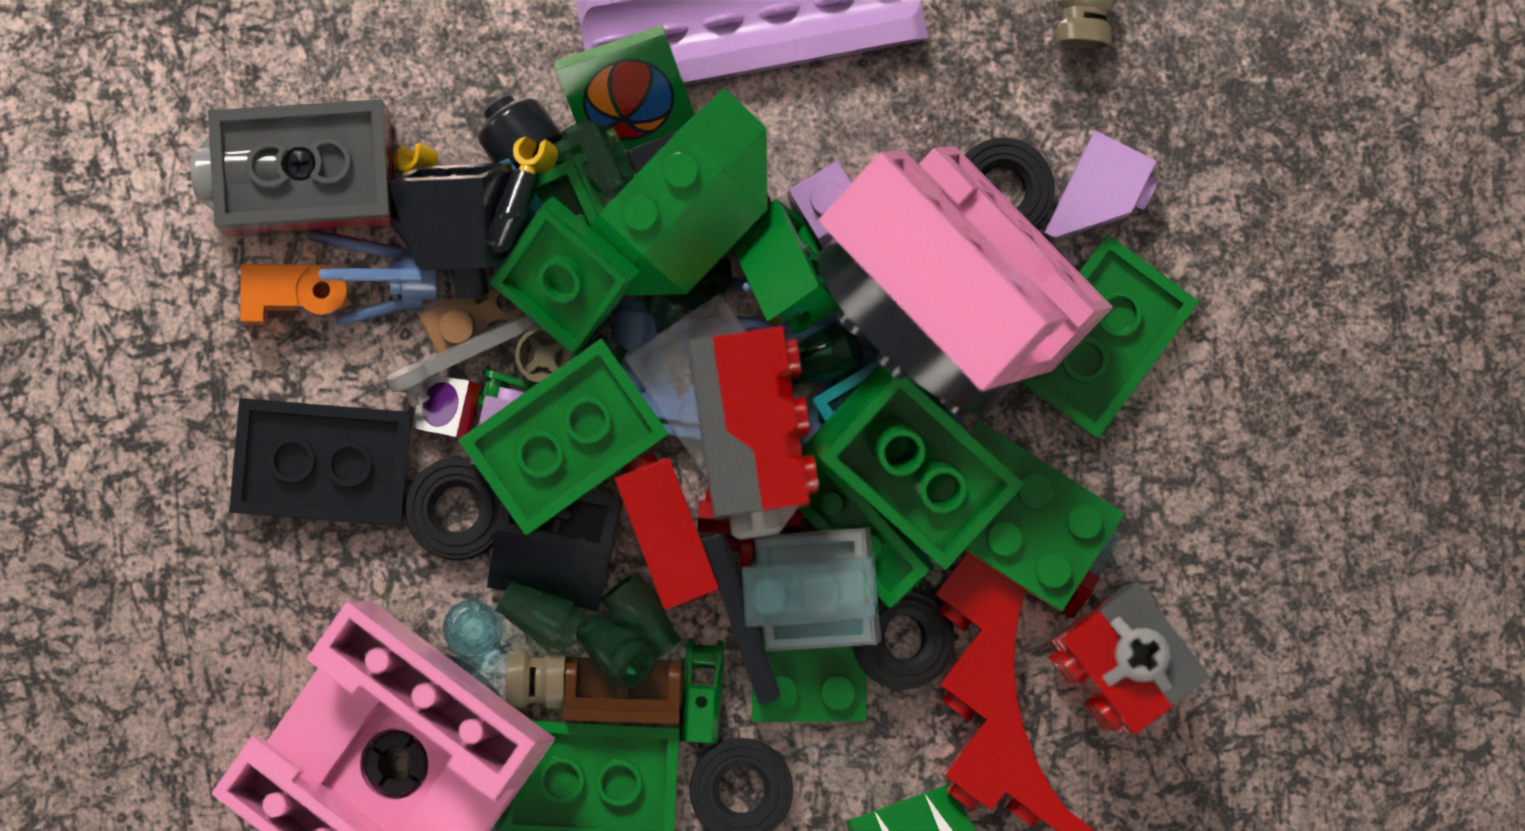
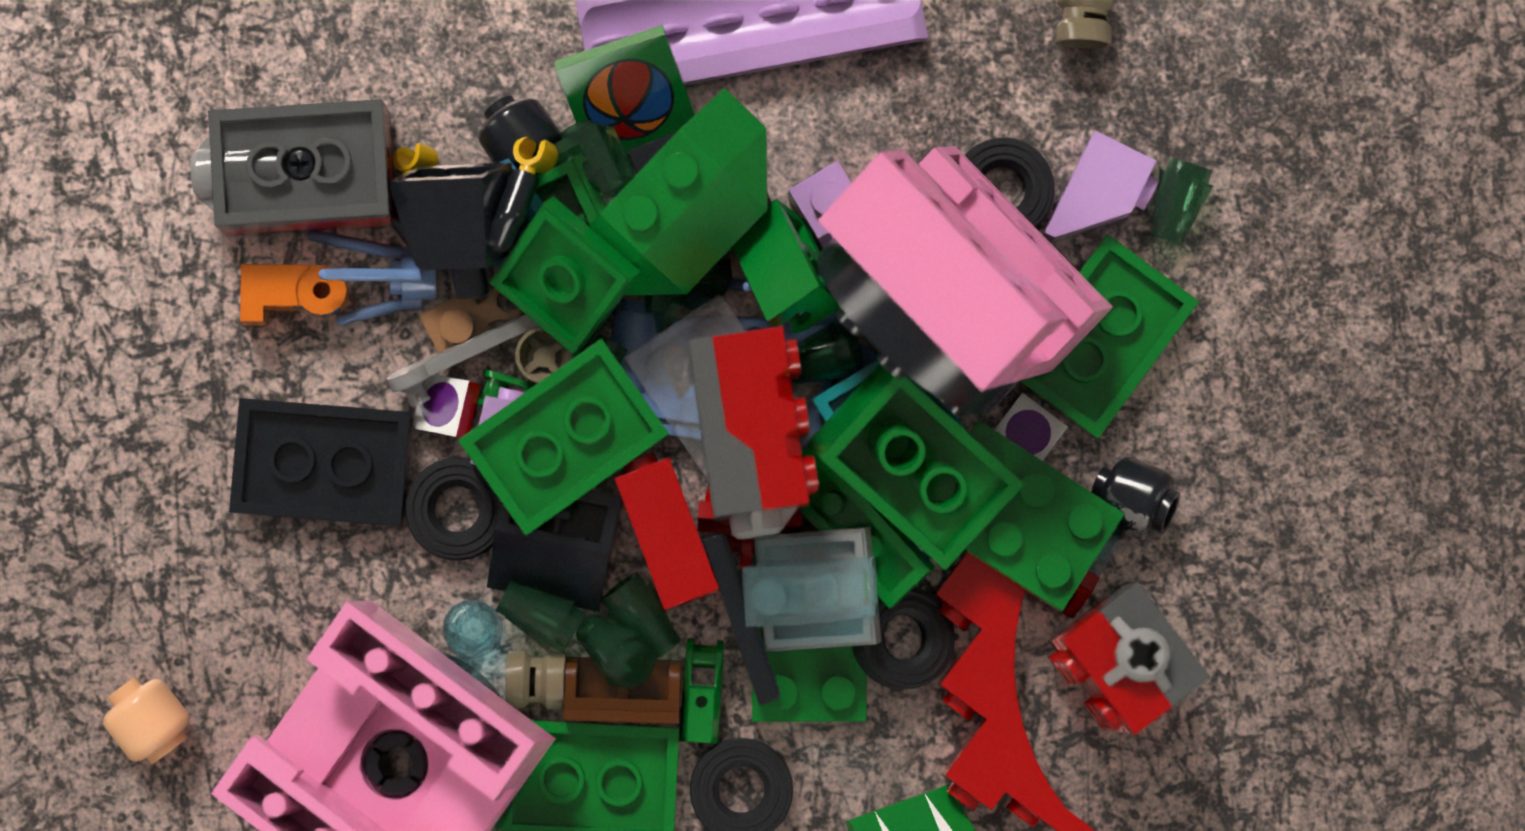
(146, 720): none -> light nougat head
(1031, 427): none -> tile
(1141, 493): none -> black head
(1179, 199): none -> clear green cone

